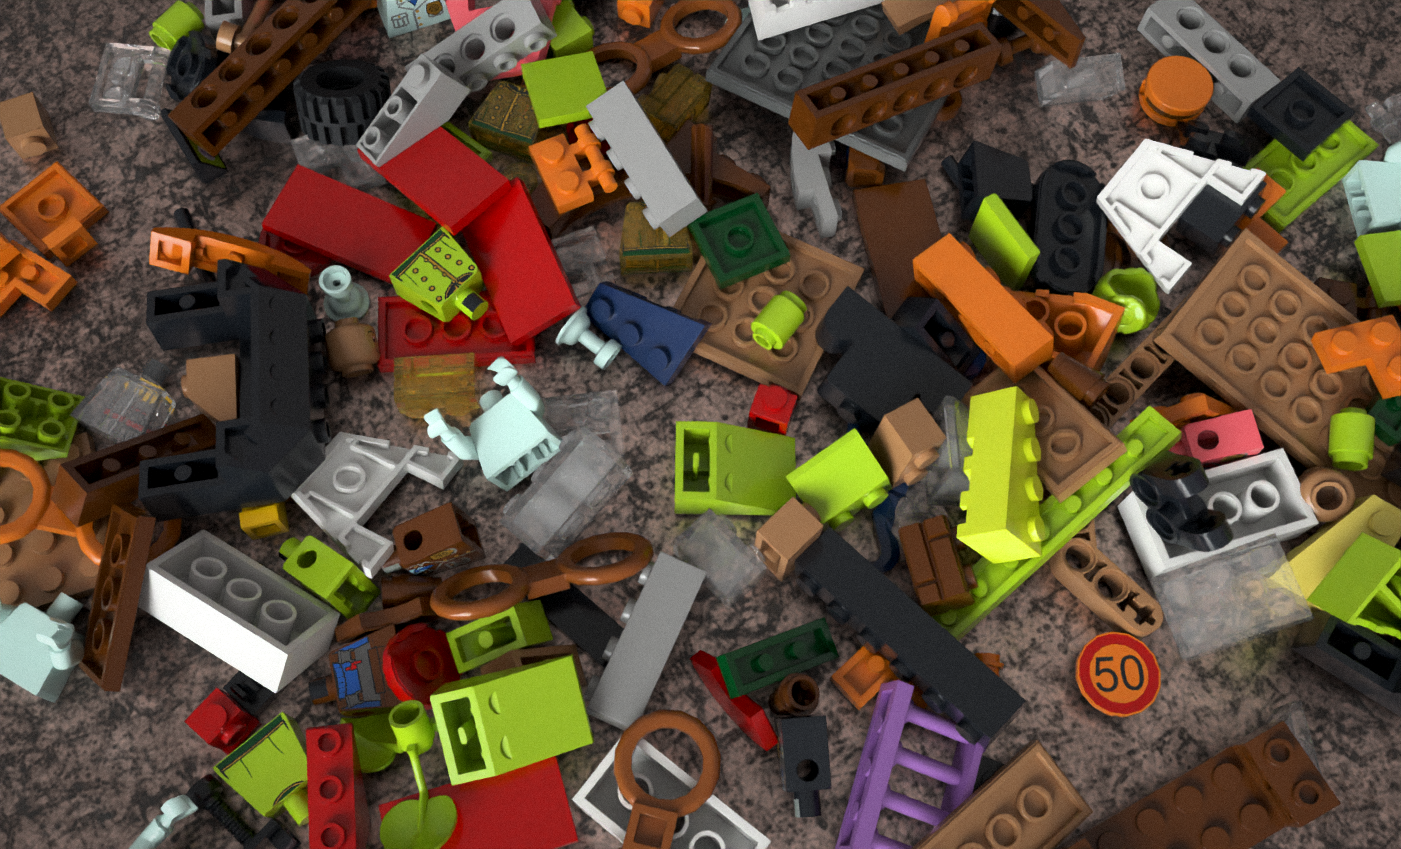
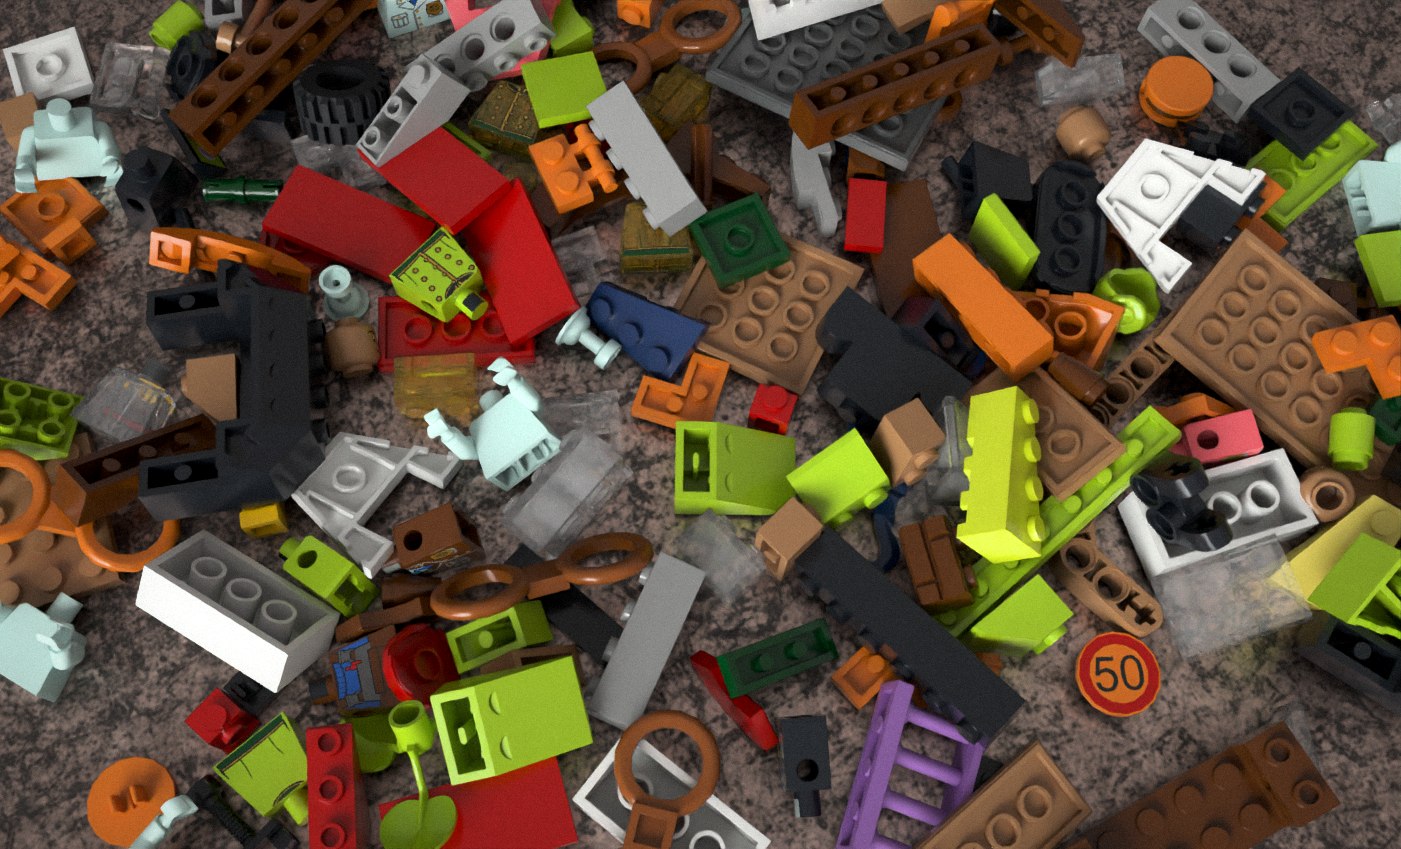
(51, 67): none -> white plate
(66, 145): none -> light aqua torso
(117, 594): reddish brown tile -> none
(128, 799): none -> orange piece
(153, 188): none -> black torso
(242, 189): none -> dark green pin
(692, 401): none -> orange plate
(778, 320): lime brick -> none
(795, 696): reddish brown cone -> none
(865, 215): none -> red tile
(1023, 622): none -> lime slope
(1083, 133): none -> medium nougat head

